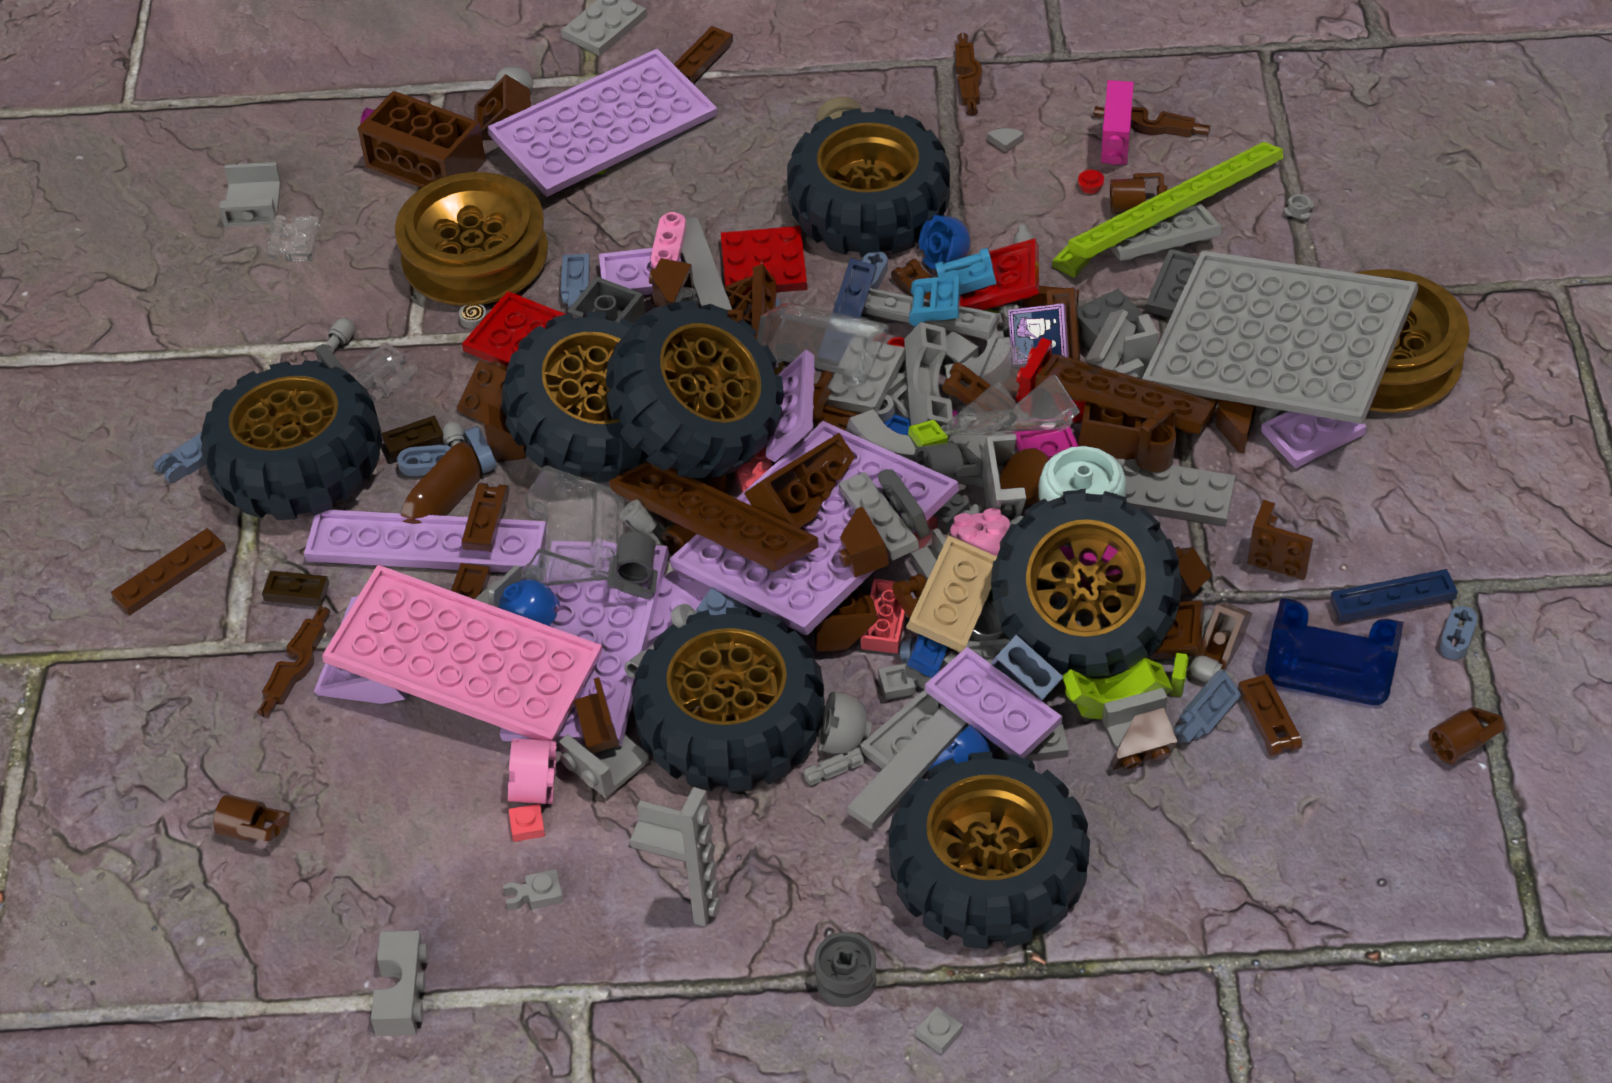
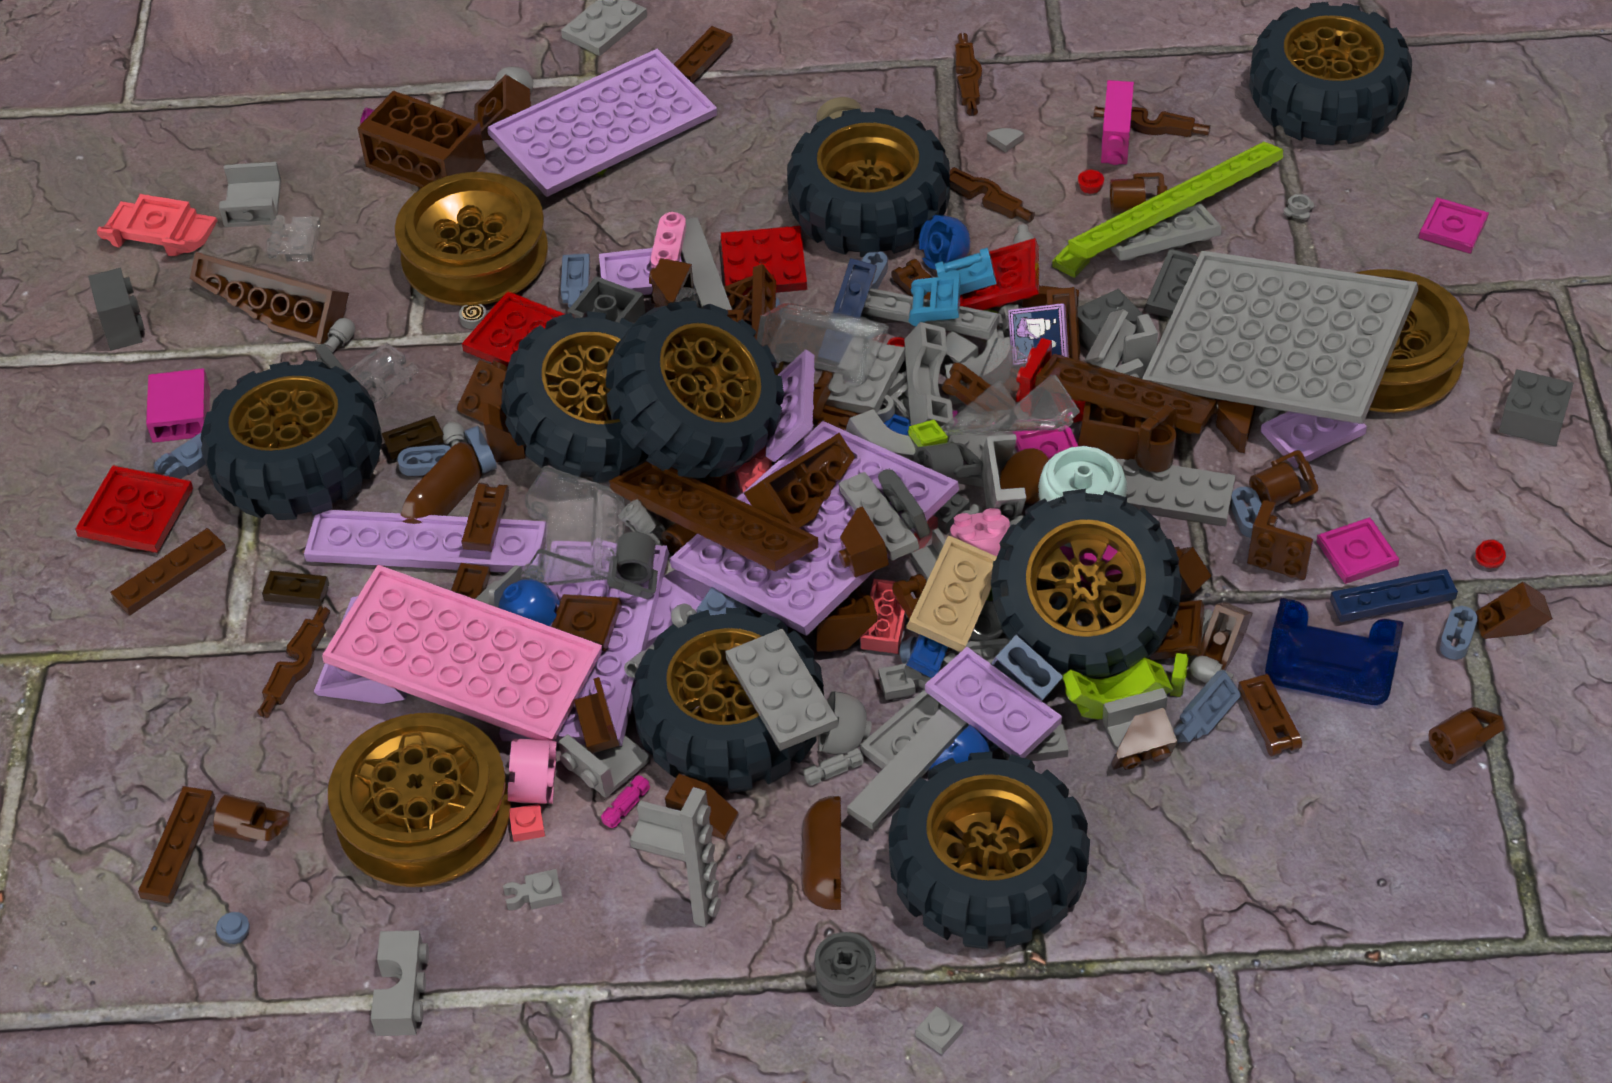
(117, 308): none -> dark grey brick
(134, 509): none -> red plate
(160, 223): none -> coral piece
(176, 845): none -> reddish brown plate
(177, 404): none -> dark pink brick
(233, 927): none -> sand blue plate
(275, 299): none -> reddish brown wedge
(404, 769): none -> pearl gold wheel
(588, 617): none -> reddish brown tile
(625, 801): none -> dark pink axle
(722, 813): none -> reddish brown slope
(781, 689): none -> light grey plate
(822, 853): none -> reddish brown brick
(994, 197): none -> reddish brown piece
(1242, 512): none -> sand blue beam
(1280, 481): none -> reddish brown piece
(1330, 73): none -> black wheel
(1357, 550): none -> dark pink tile
(1453, 225): none -> dark pink tile
(1490, 554): none -> red plate
(1513, 613): none -> reddish brown slope
(1536, 407): none -> dark grey brick

